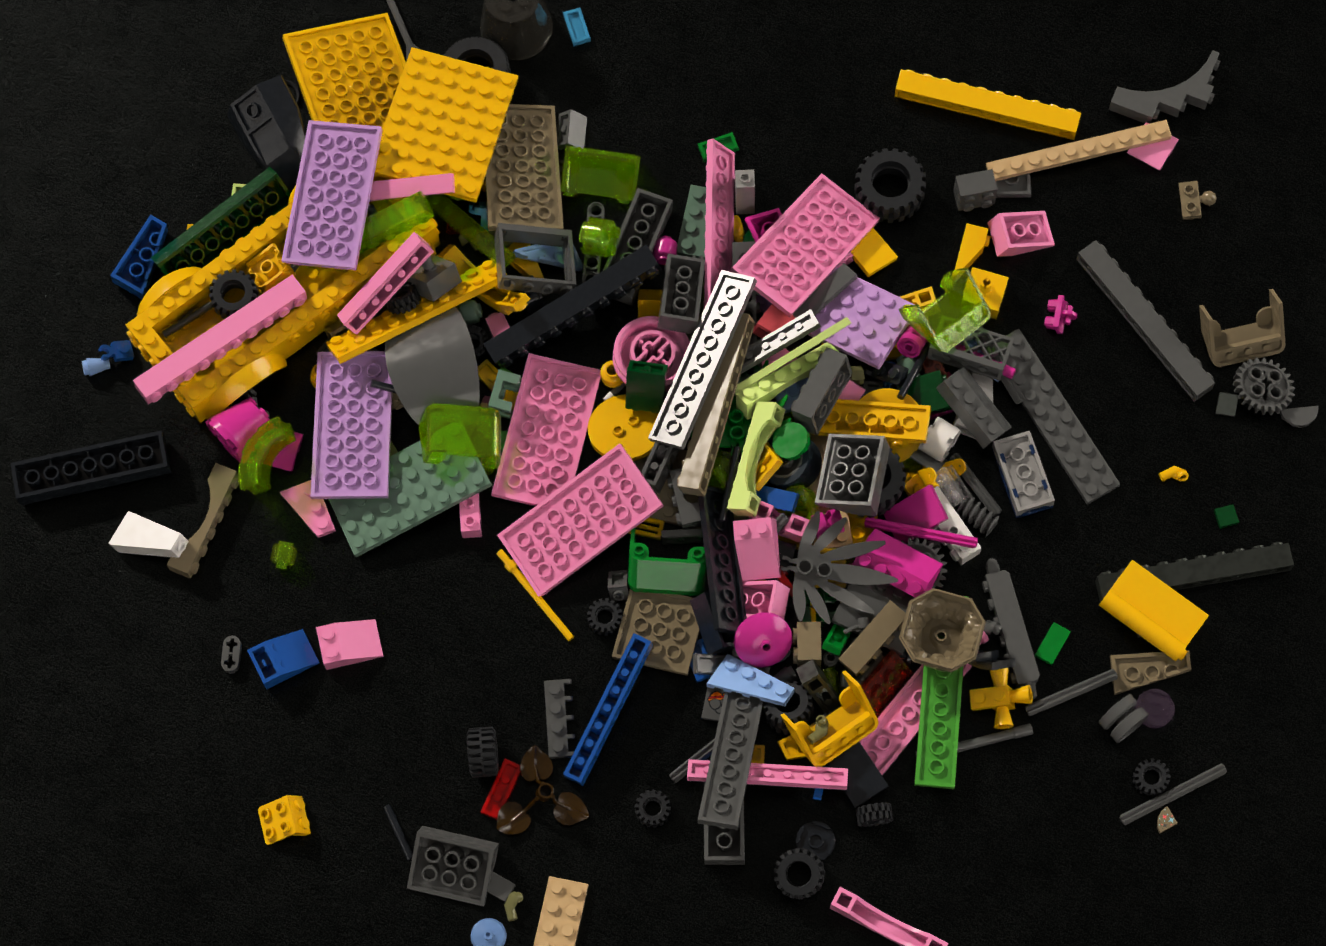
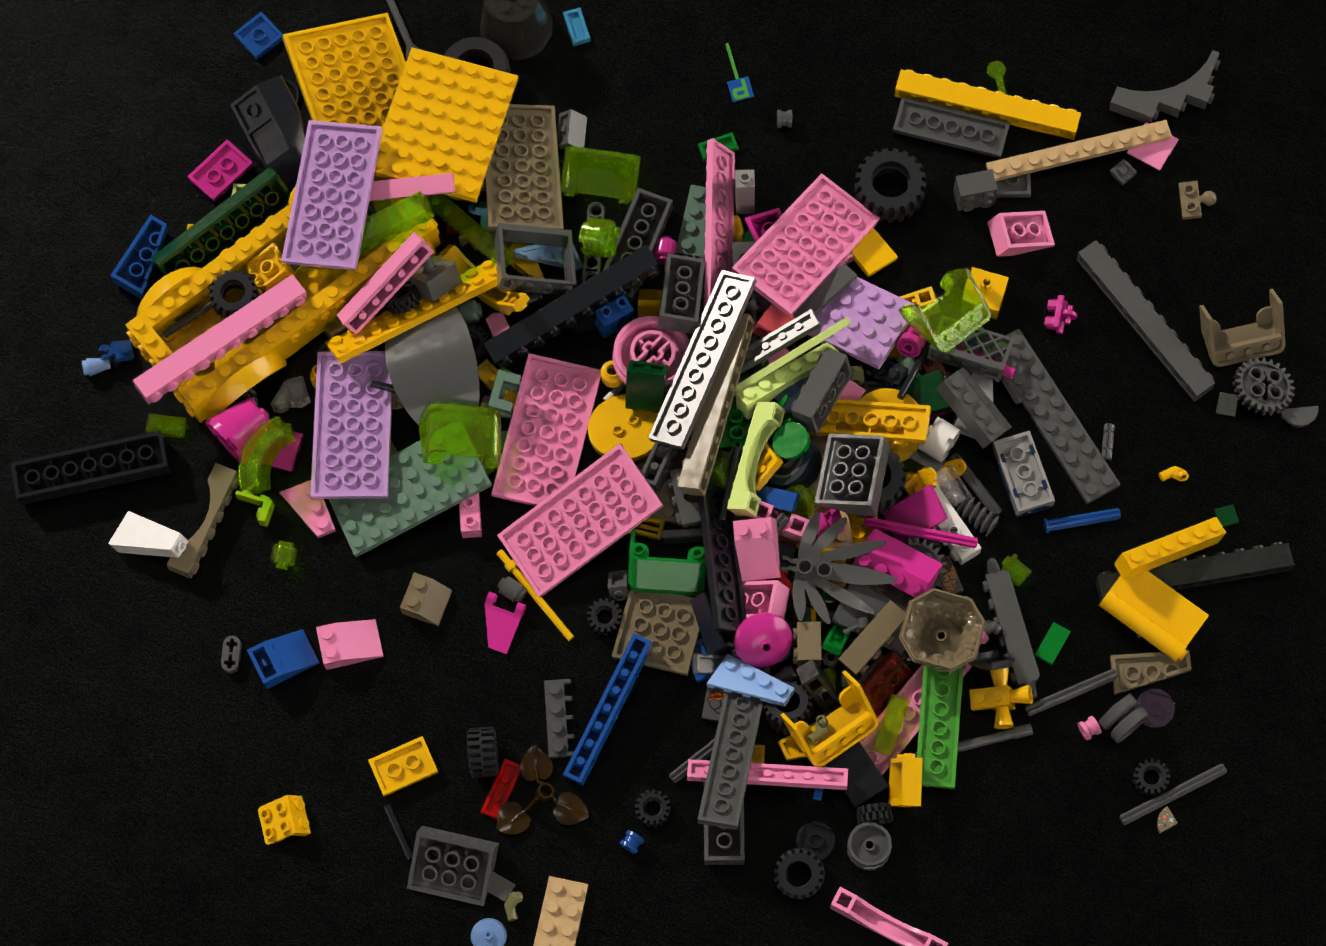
(169, 425): none -> clear neon green plate
(220, 170): none -> dark pink plate
(259, 36): none -> blue tile
(265, 512): none -> lime bracket
(291, 394): none -> clear slope
(403, 766): none -> yellow plate
(425, 599): none -> dark tan slope
(501, 624): none -> dark pink flag
(511, 589): none -> dark grey brick
(613, 315): none -> blue hips
(631, 842): none -> blue wheel
(741, 87): none -> piece
(784, 118): none -> dark grey wheel
(857, 849): none -> dark grey wheel
(891, 725): none -> clear neon green plate
(905, 781): none -> yellow window
(951, 127): none -> dark grey plate
(952, 583): none -> tile
(972, 245): yellow slope -> none
(997, 70): none -> clear neon green plate
(1017, 569): none -> clear neon green bracket
(1080, 520): none -> blue axle
(1089, 728): none -> bright pink wheel
(1107, 444): none -> dark grey axle
(1123, 172): none -> dark grey tile
(1169, 548): none -> yellow brick

